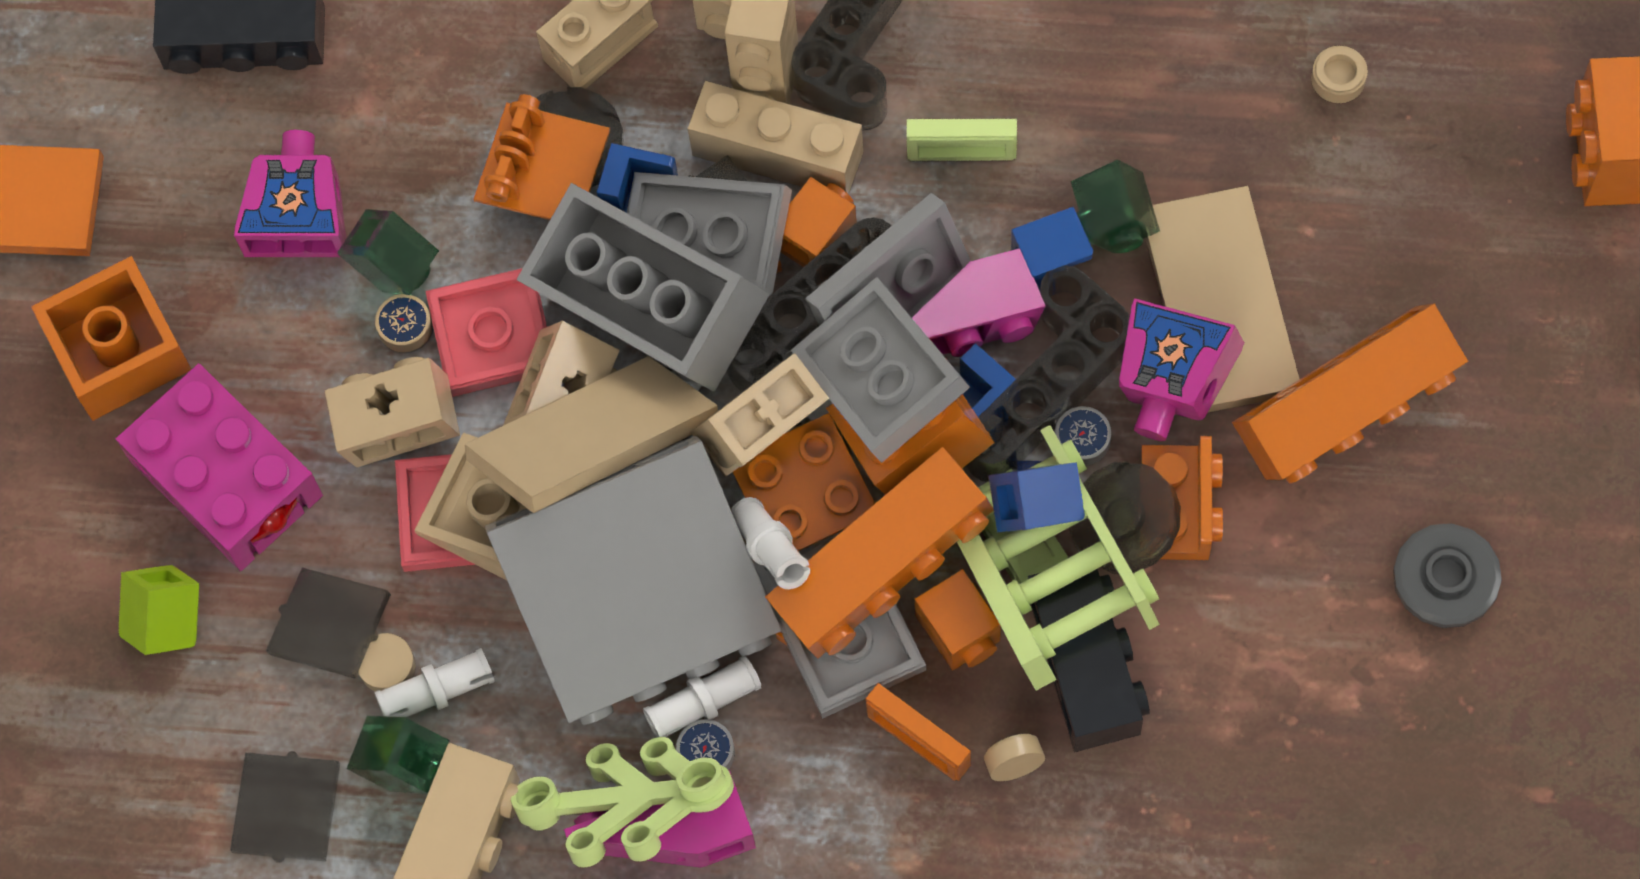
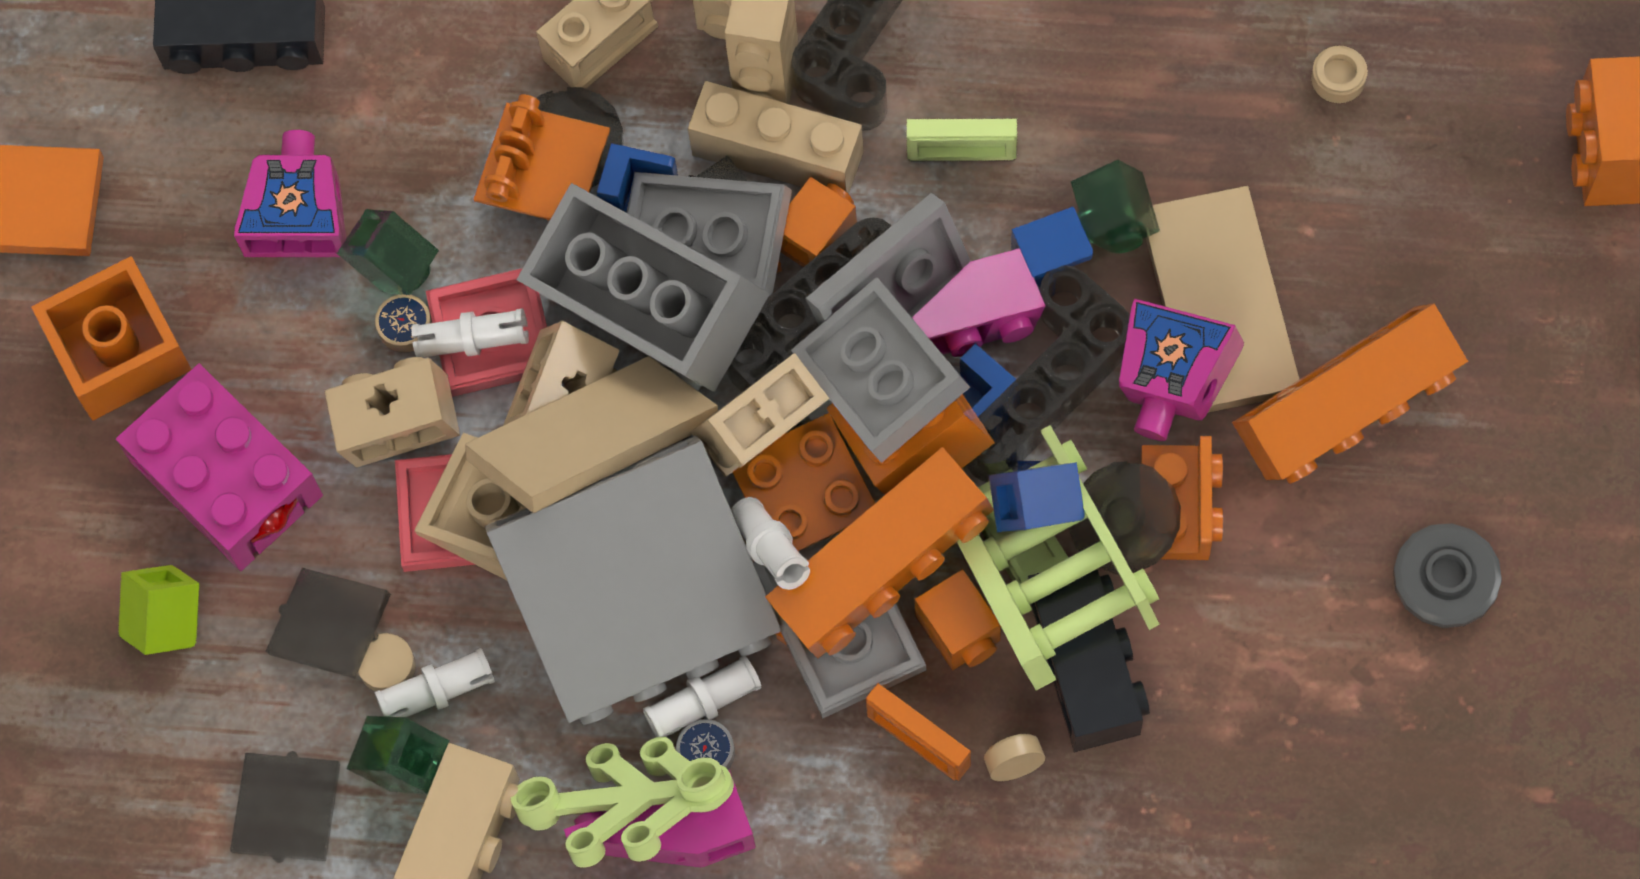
(470, 333): none -> white pin
(1088, 432): tile -> none

